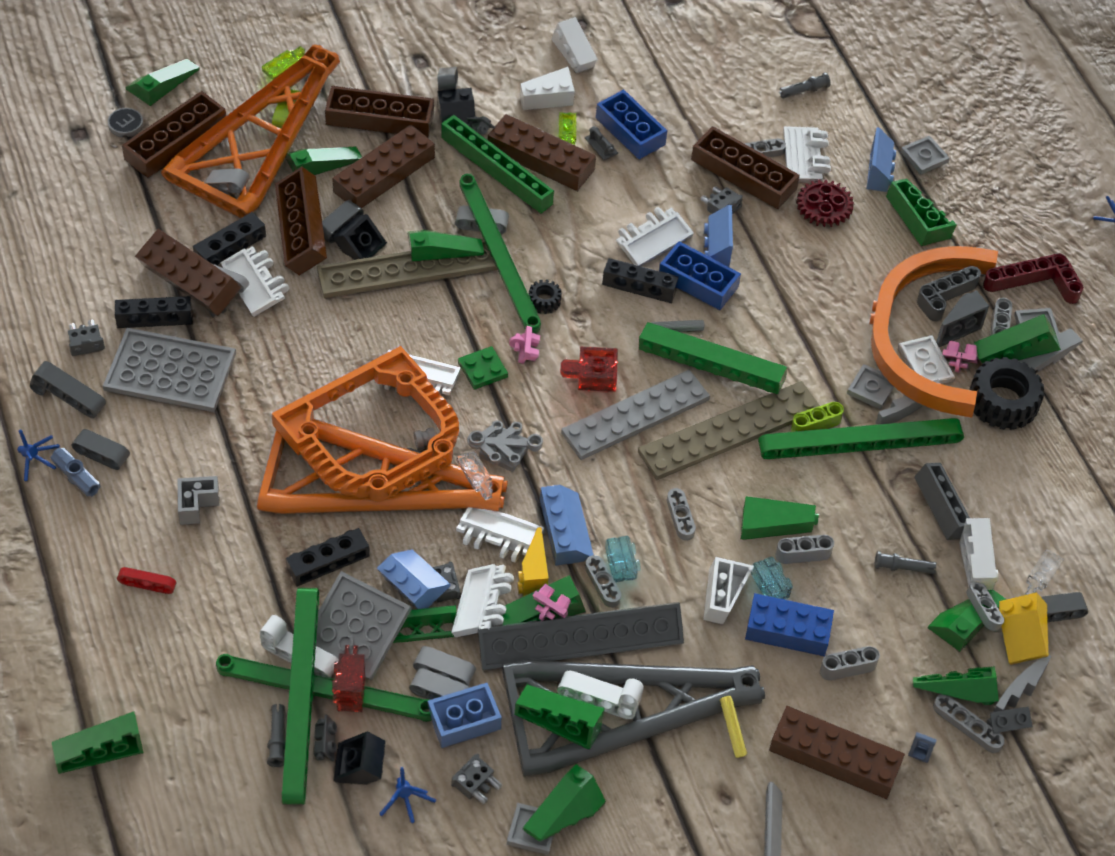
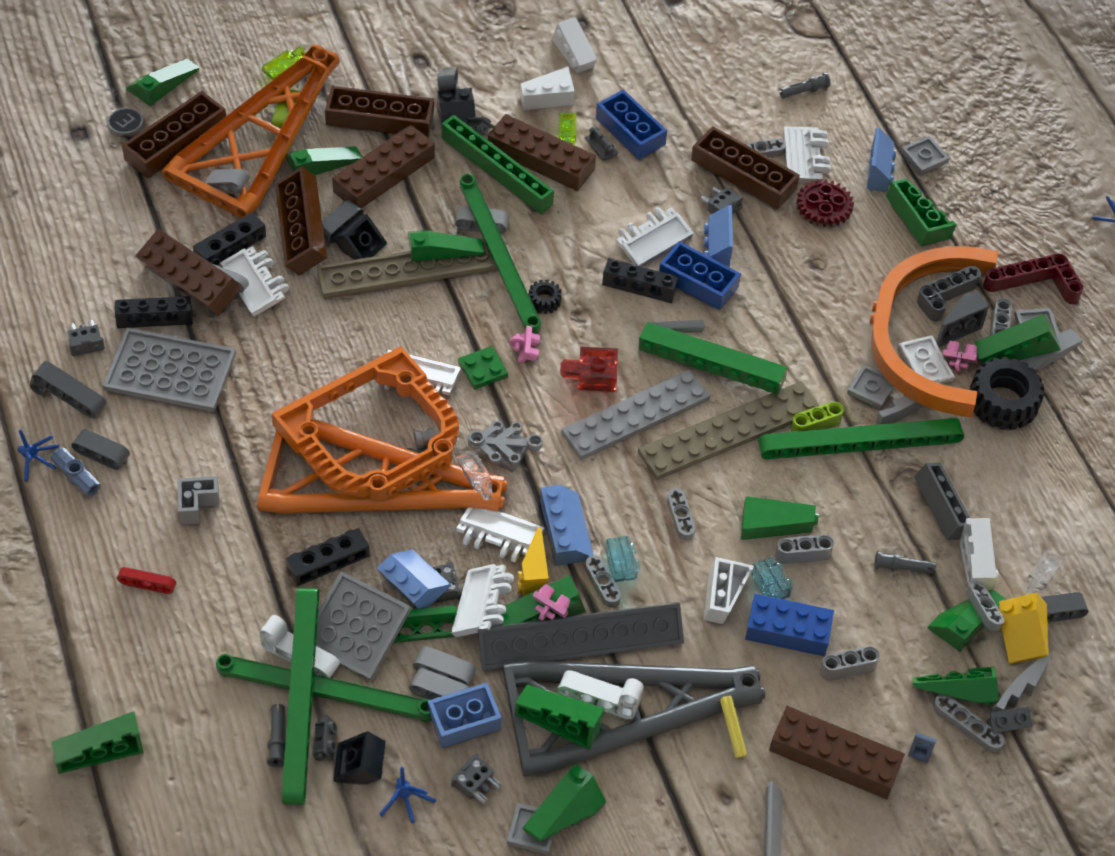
(349, 681): clear red brick -> none

